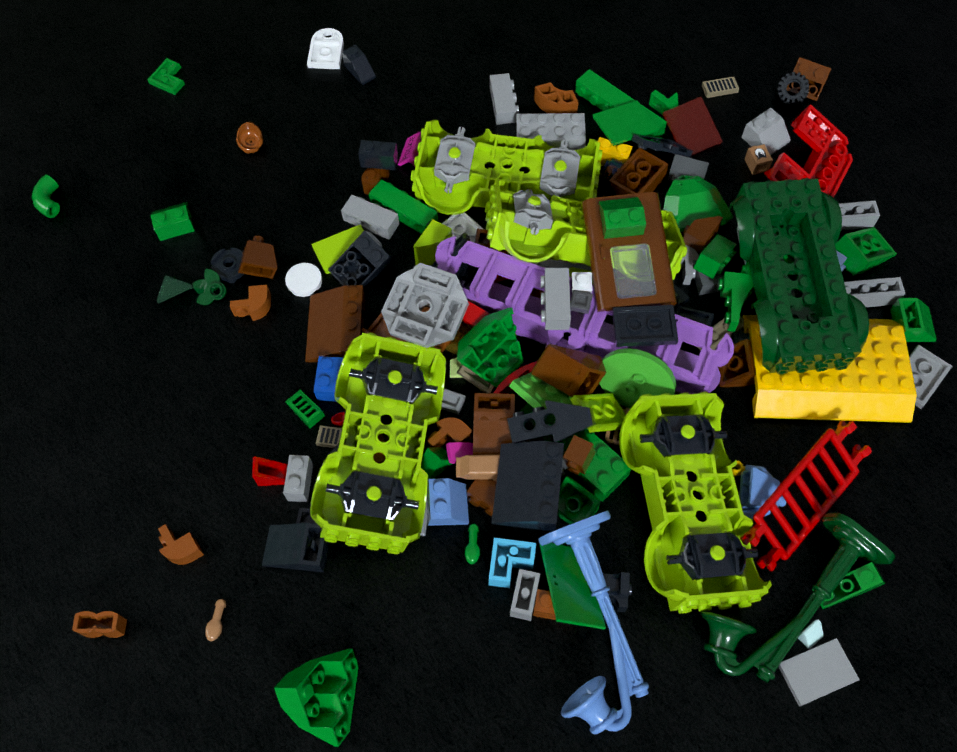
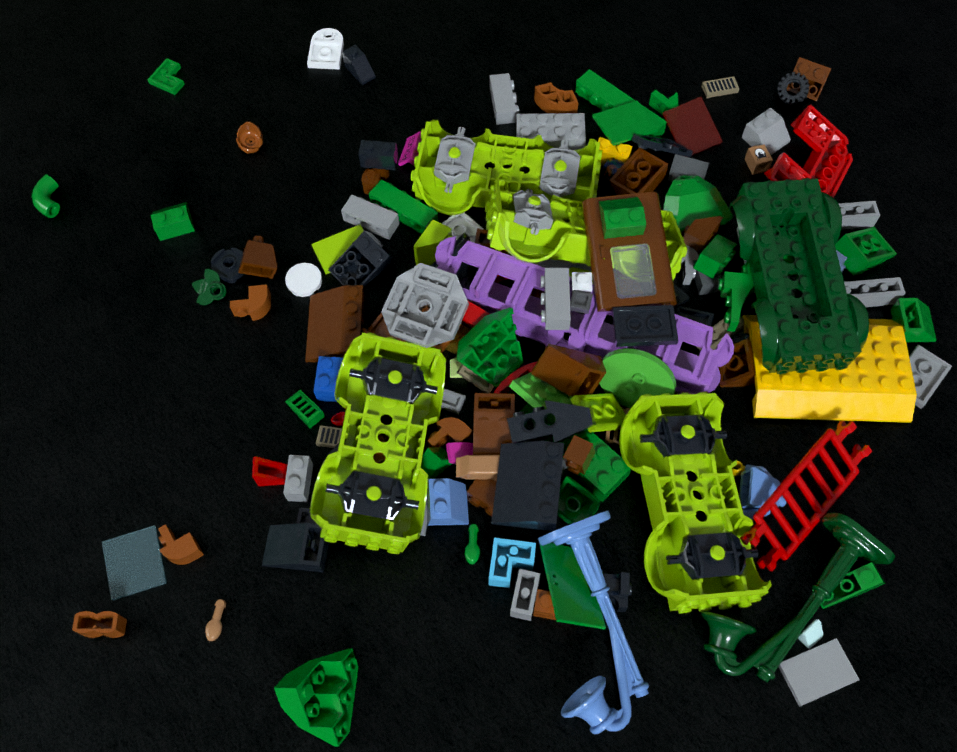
(133, 562): none -> clear light blue piece
(171, 287): clear green slope -> none

